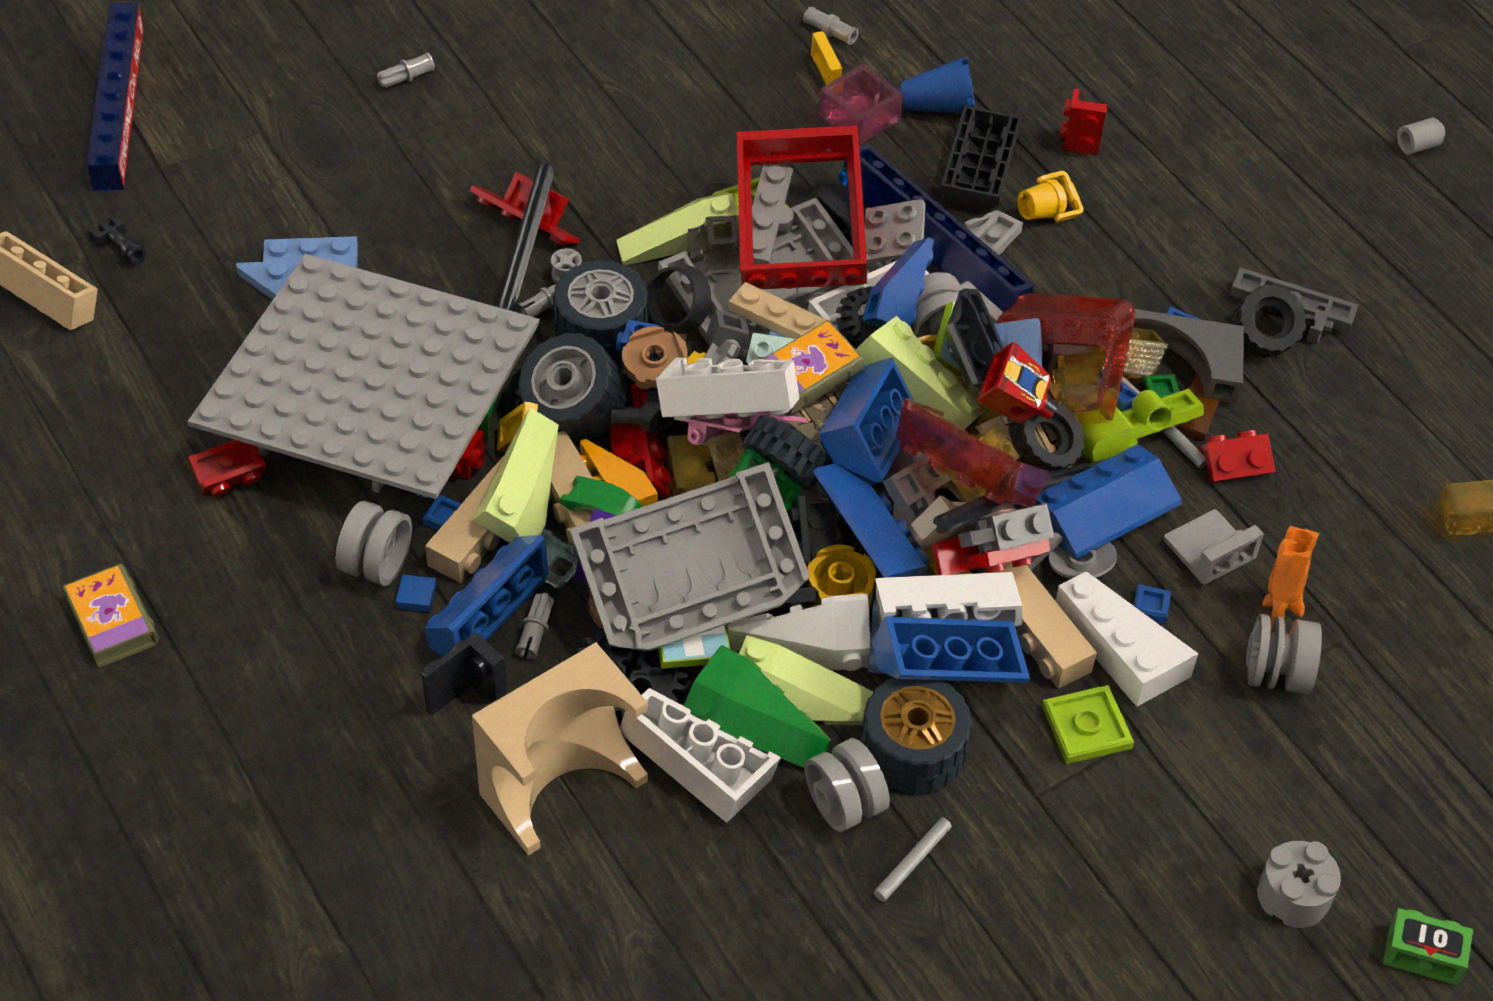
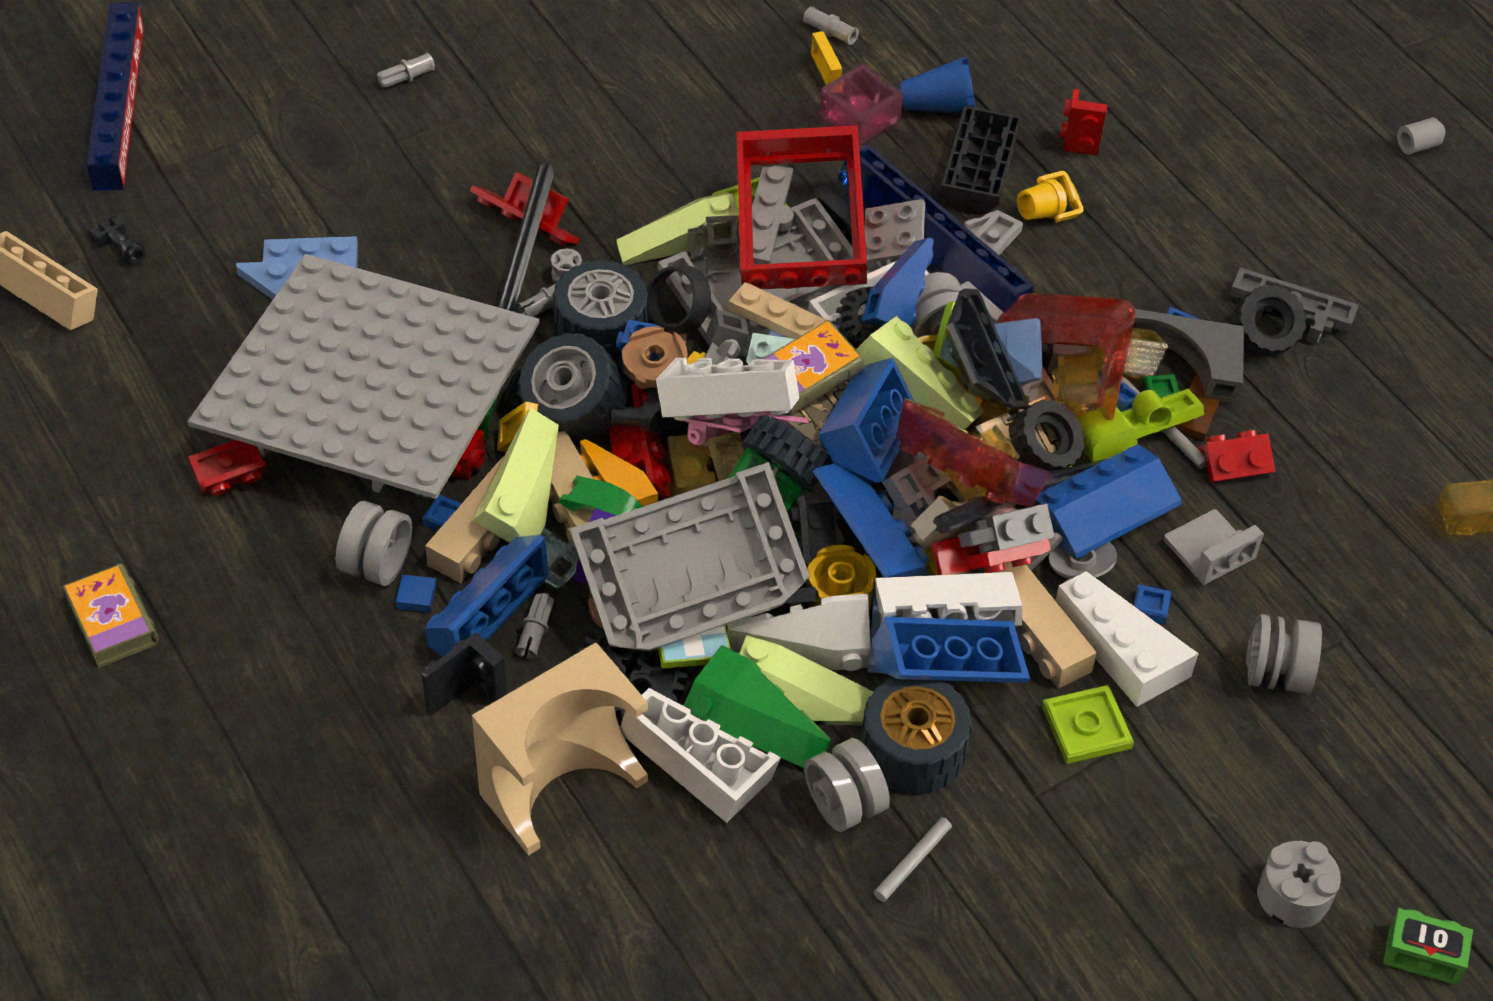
(1017, 386): red torso -> none
(1290, 573): orange animal -> none

